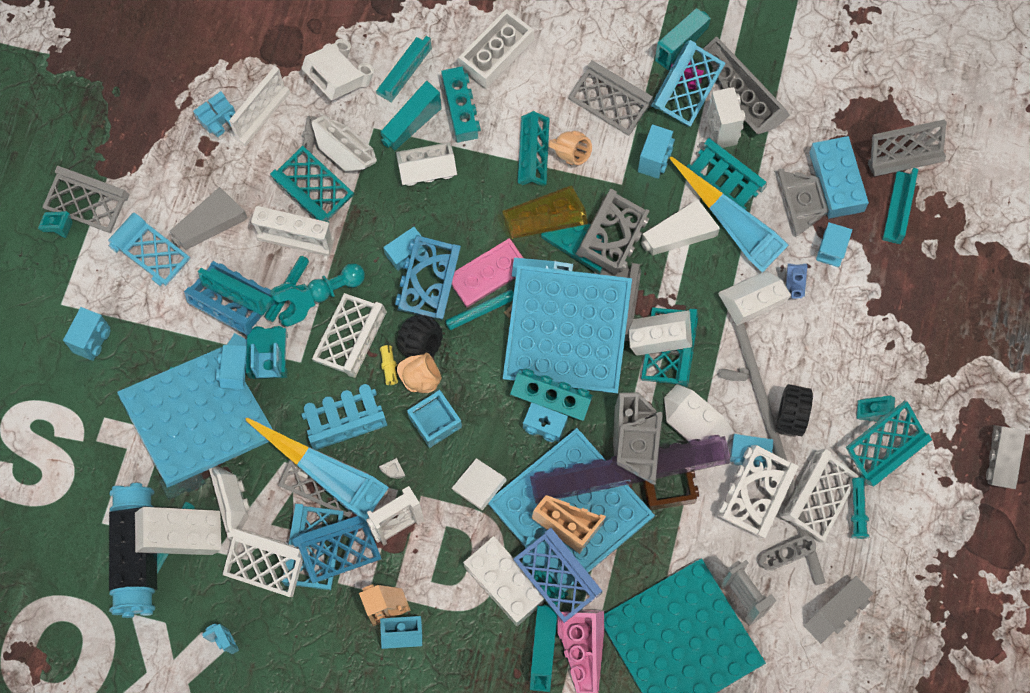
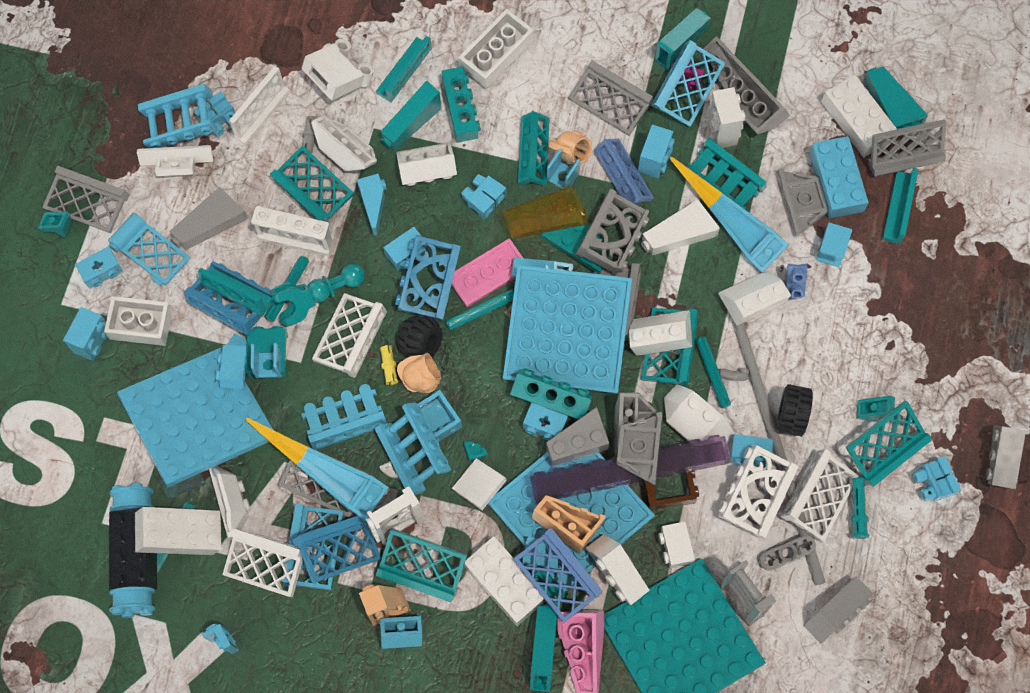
(102, 259): none -> medium azure brick
(138, 321): none -> white brick
(168, 104): none -> medium azure fence
(175, 160): none -> white bracket
(373, 198): none -> medium azure slope
(398, 455): none -> medium azure fence
(416, 581): none -> teal fence
(475, 451): none -> teal tile
(486, 196): none -> medium azure hips
(556, 167): none -> medium azure piece
(578, 440): none -> light grey wedge
(618, 569): none -> white wedge
(621, 173): none -> medium blue fence
(676, 544): none -> white brick
(713, 372): none -> teal axle
(857, 113): none -> white brick
(893, 99): none -> teal slope
(938, 480): none -> medium azure hips

